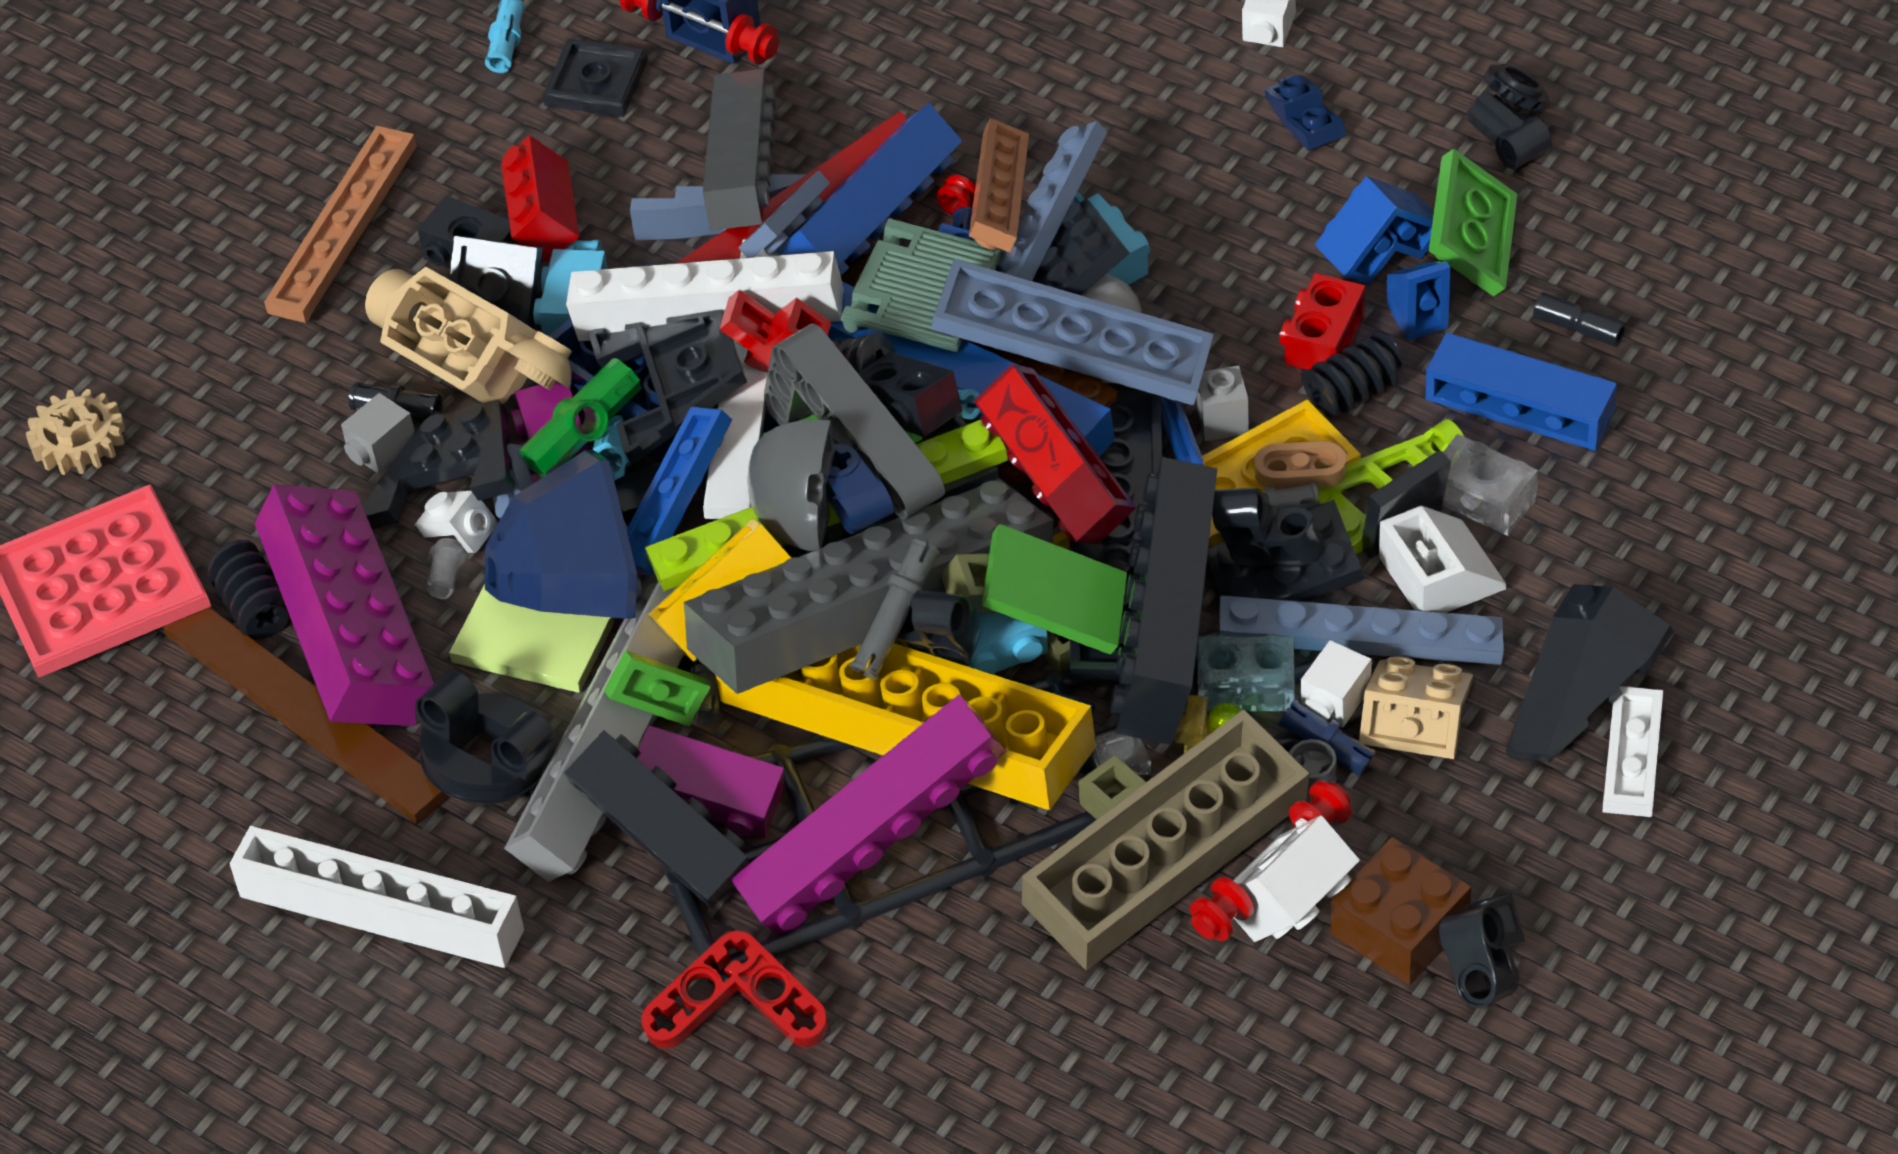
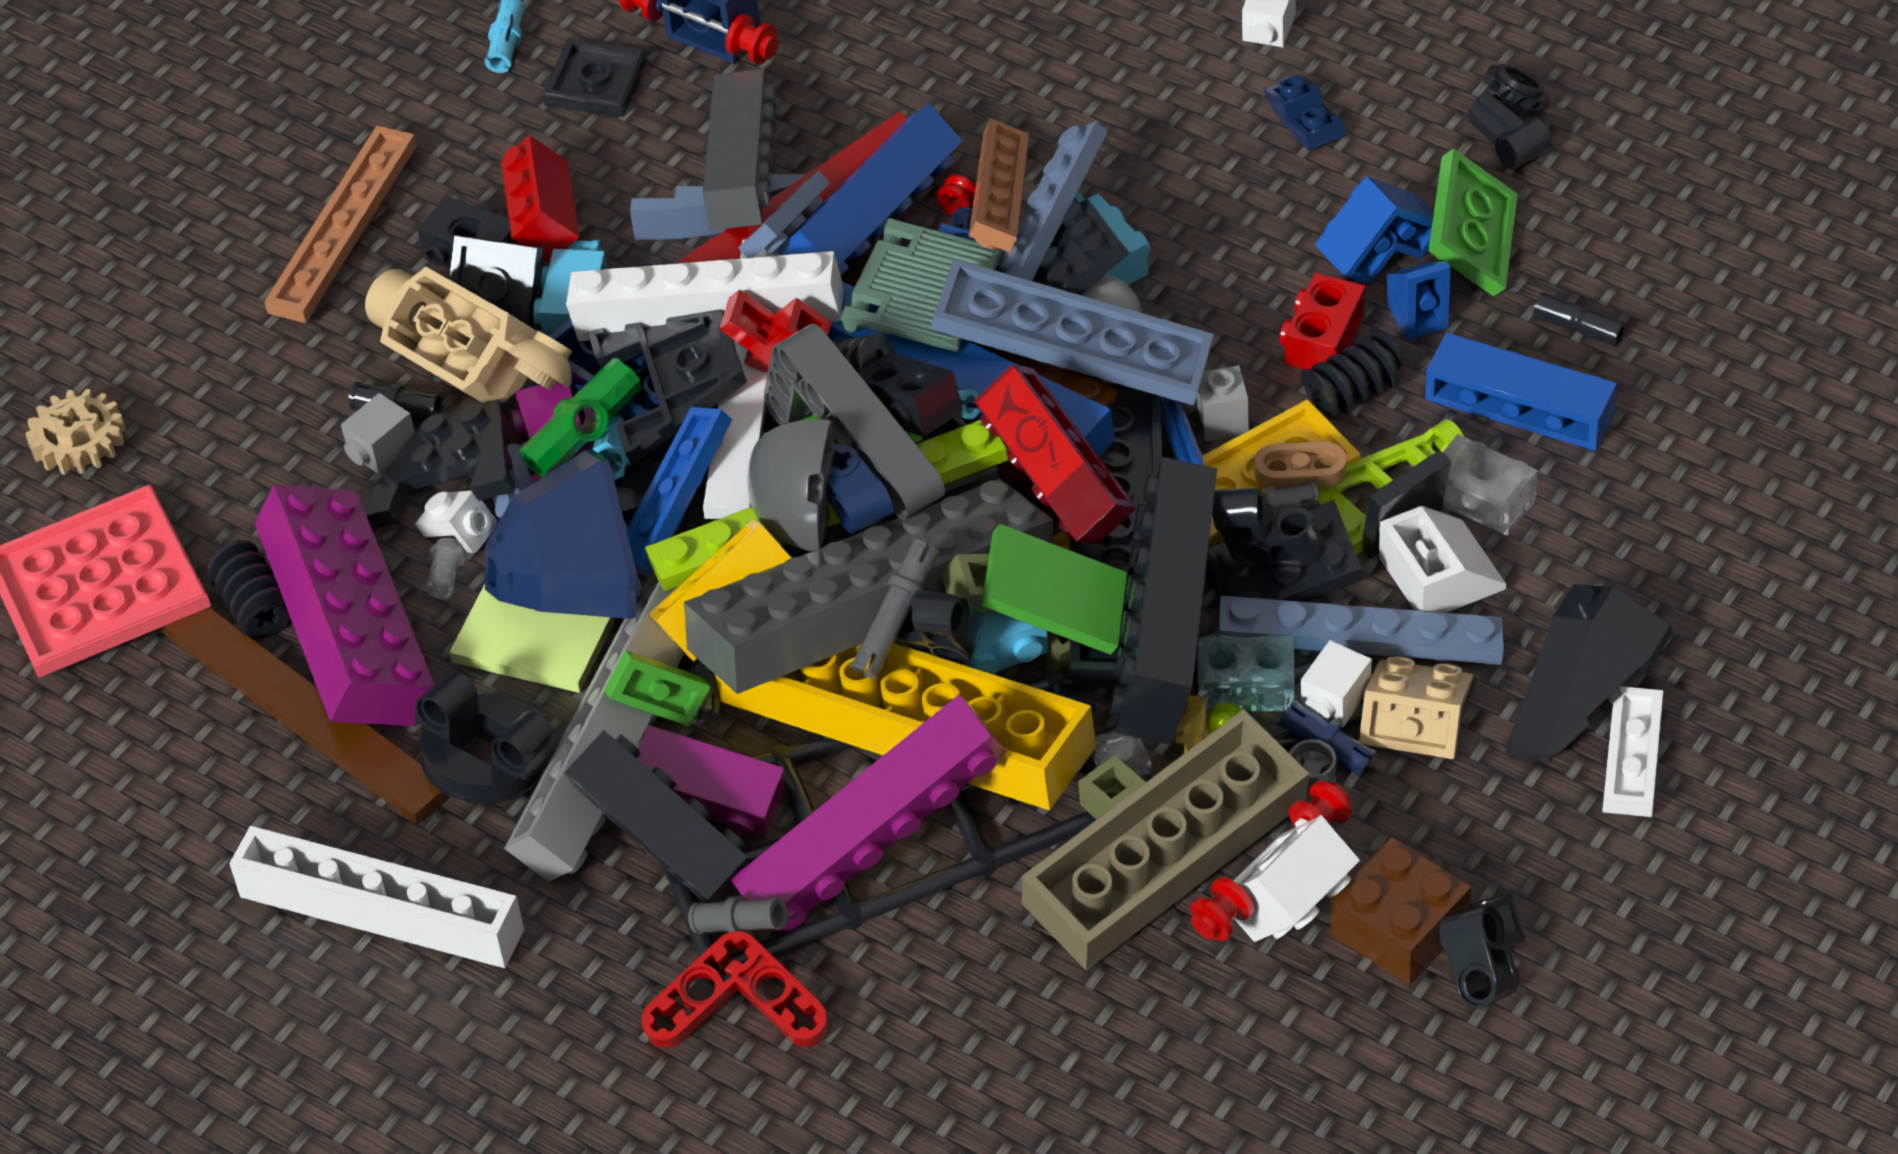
(738, 915): none -> dark grey pin

